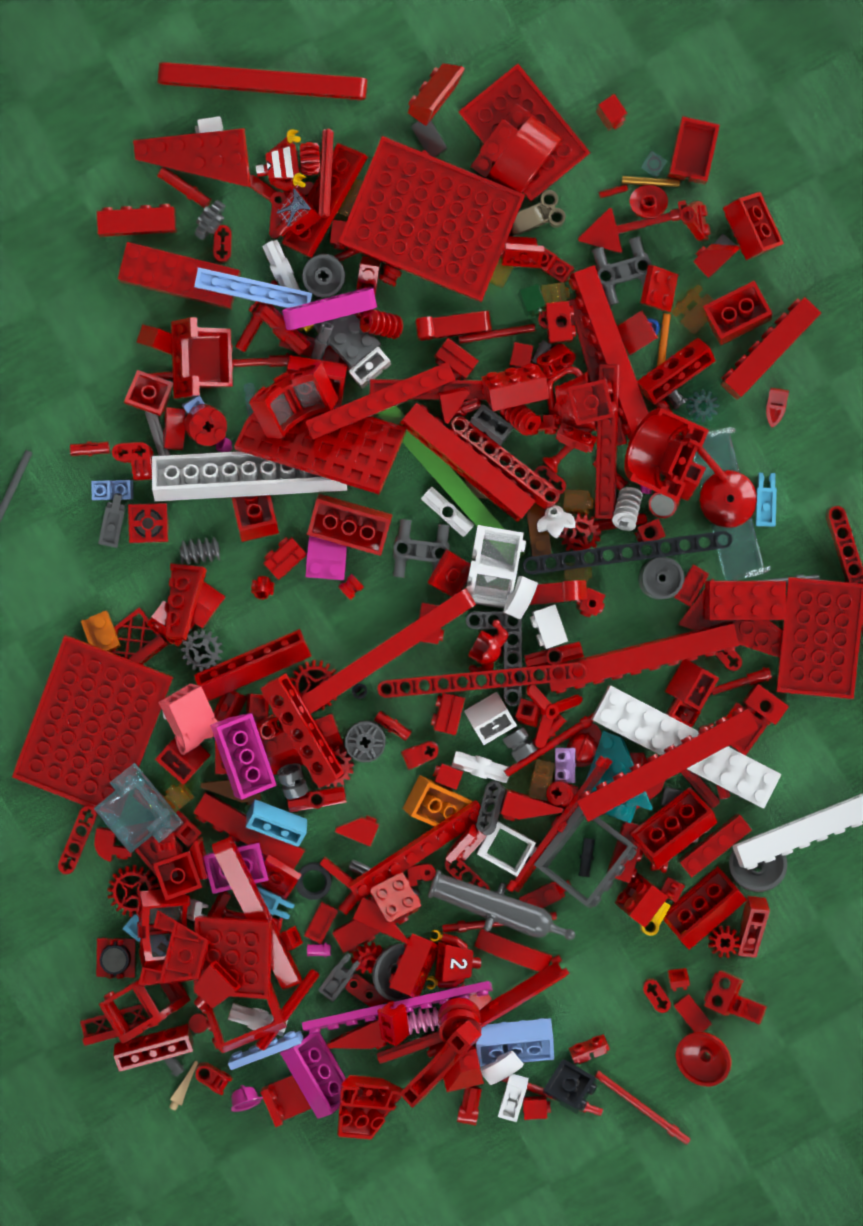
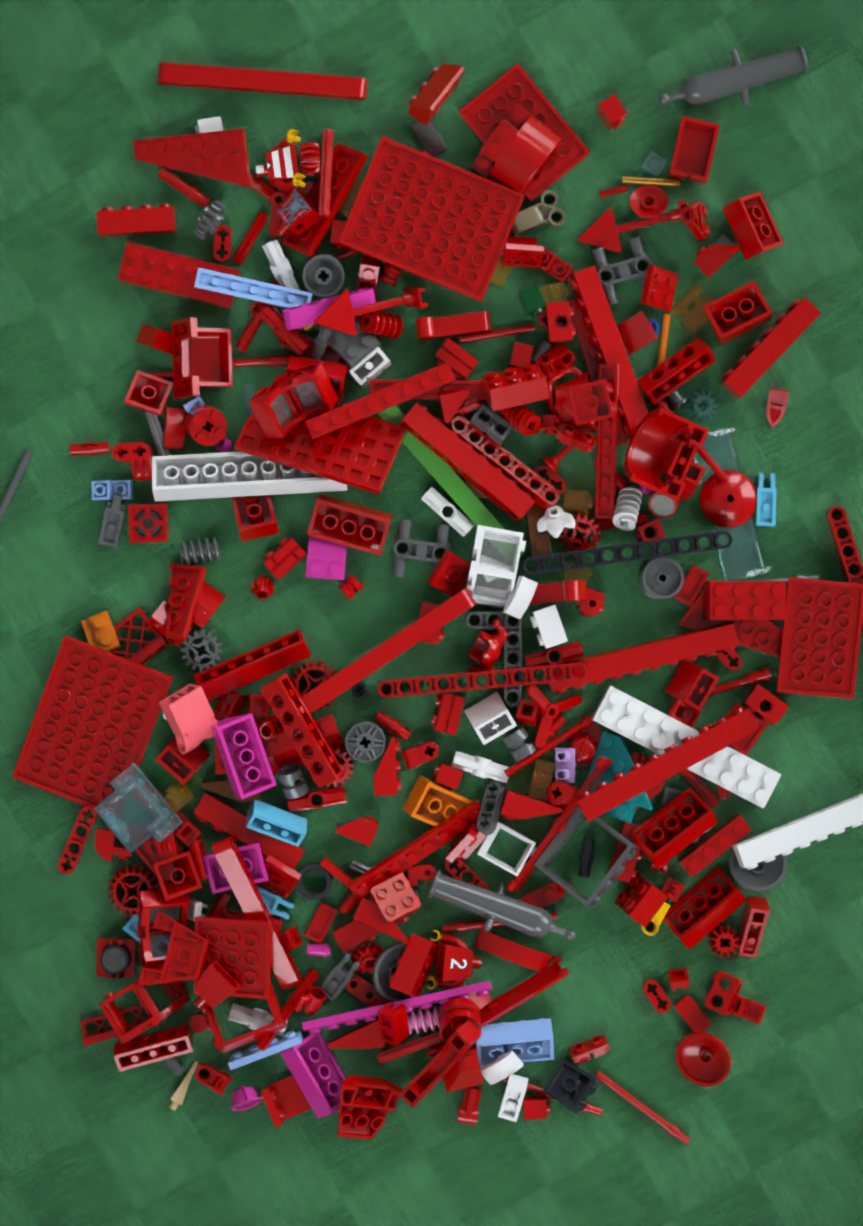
(250, 238): none -> red axle
(311, 1001): none -> red piece
(341, 315): none -> red piece
(386, 774): none -> red slope
(739, 77): none -> dark grey piece

